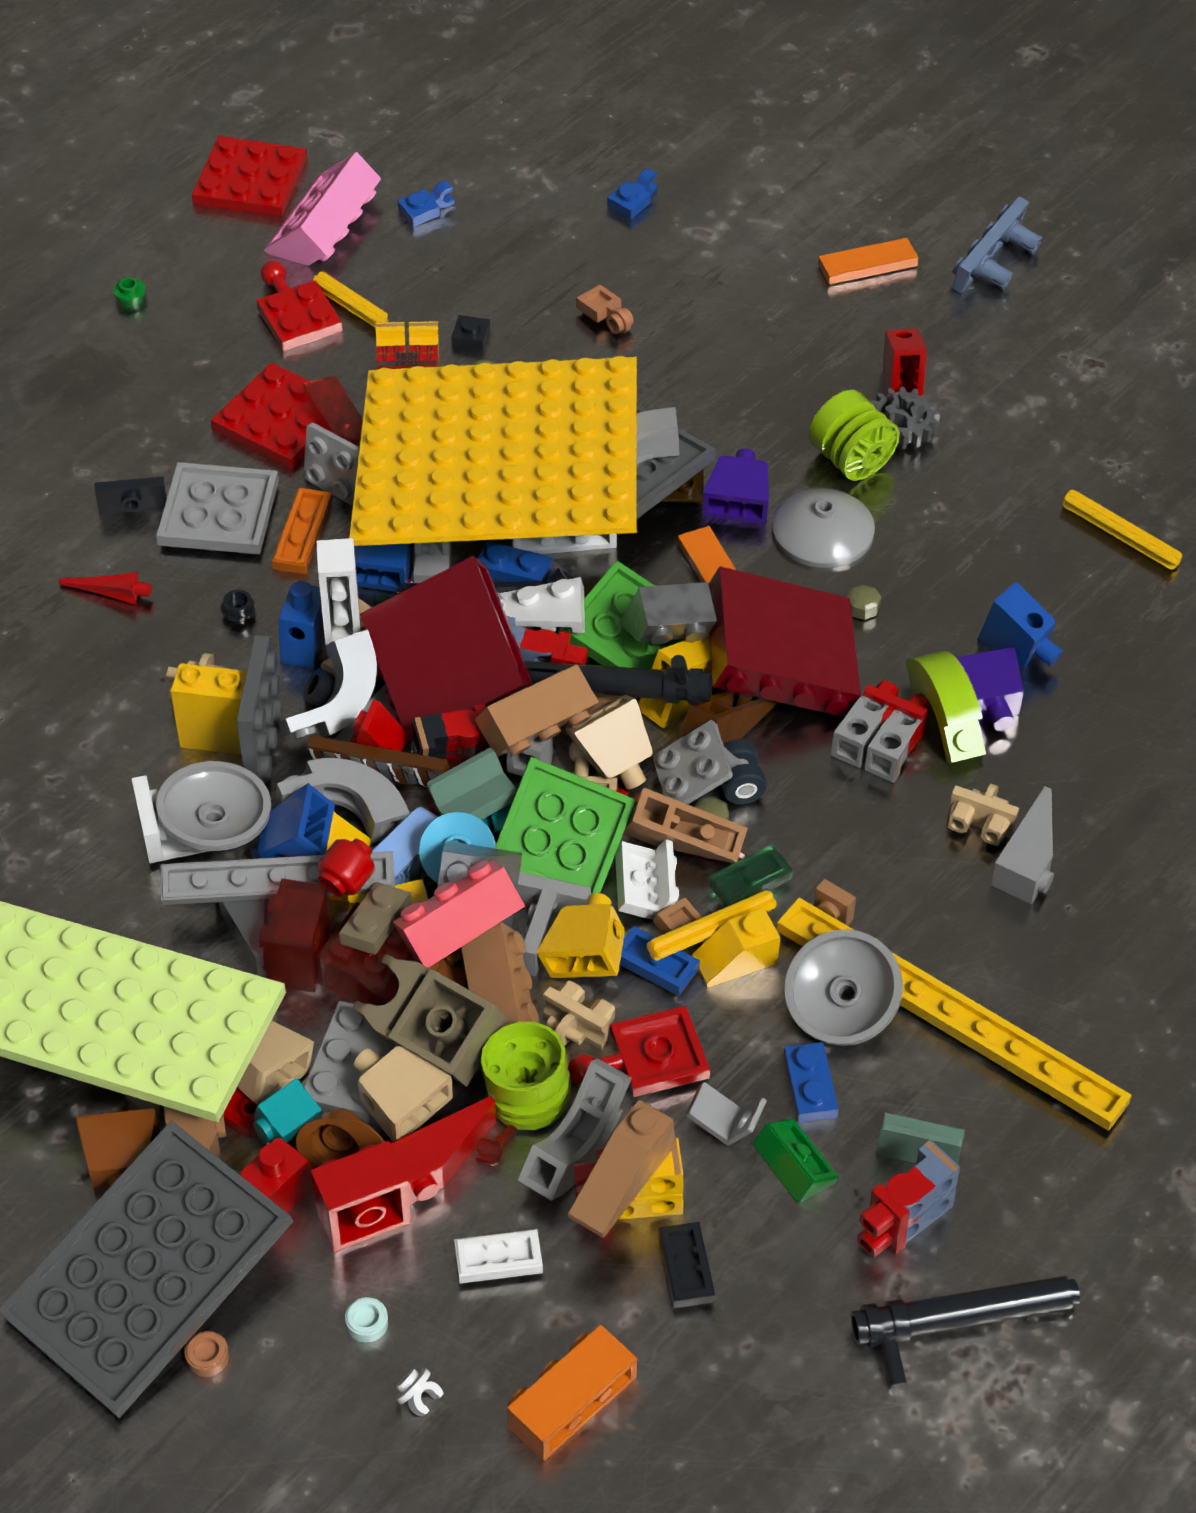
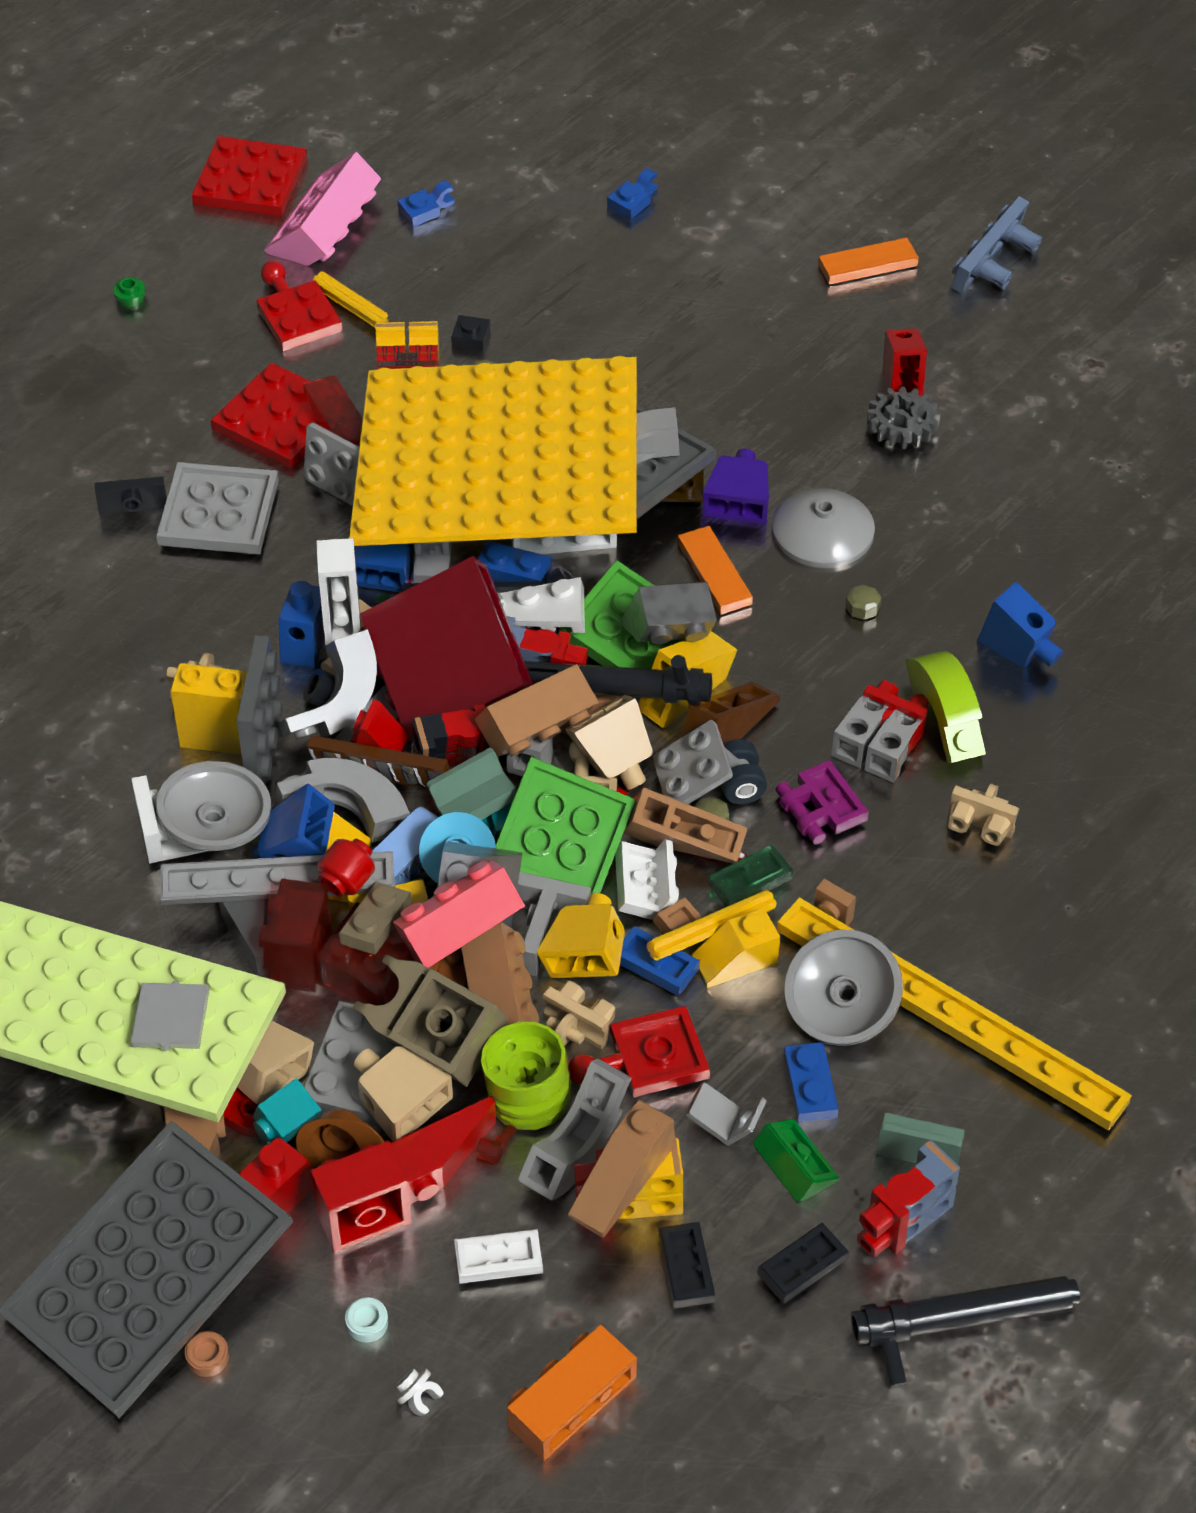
(114, 1142): dark orange torso -> none
(121, 586): red piece -> none
(170, 1015): none -> light grey piece
(237, 606): black plate -> none
(302, 531): orange tile -> none
(602, 304): nougat plate -> none
(783, 642): dark red brick -> none
(803, 1262): none -> black plate
(831, 796): none -> magenta plate
(853, 435): lime wheel -> none
(996, 685): dark purple torso -> none
(1027, 857): light grey slope -> none
(1122, 529): yellow axle -> none

